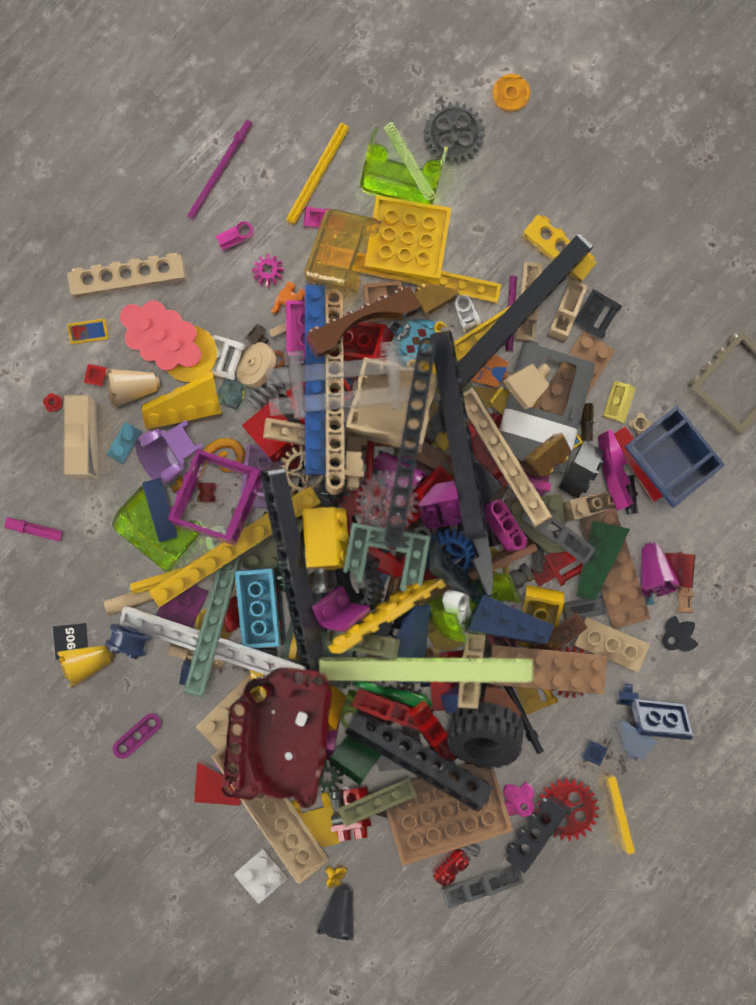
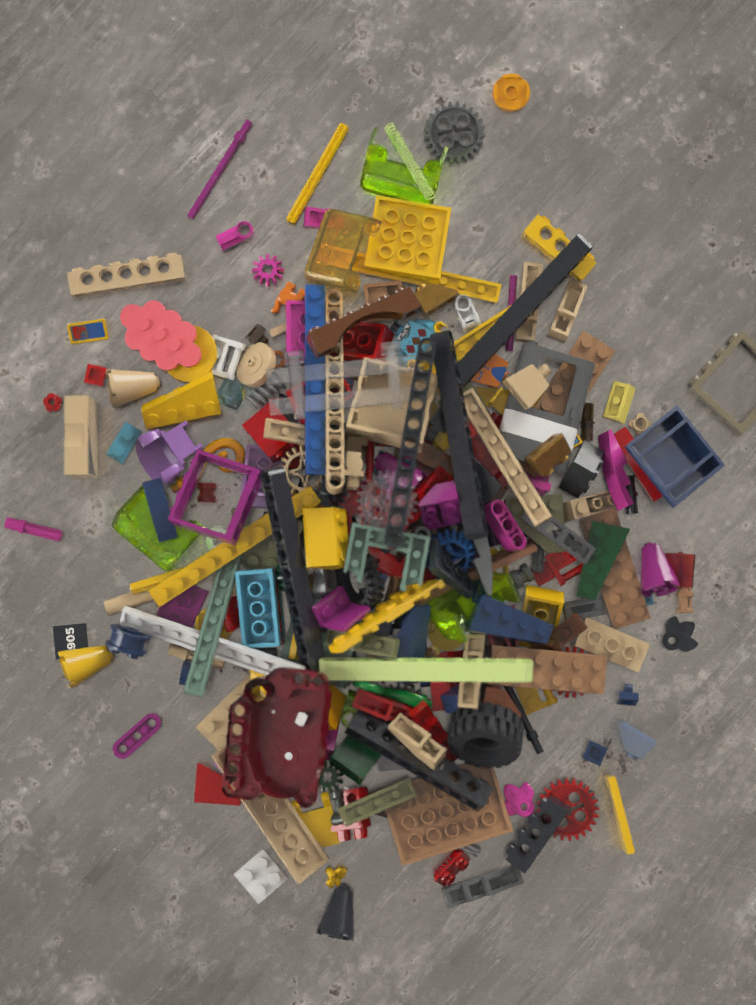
(417, 741): none -> tan slope
(458, 604): white piece -> none
(591, 311): black plate -> none
(662, 719): tile -> none

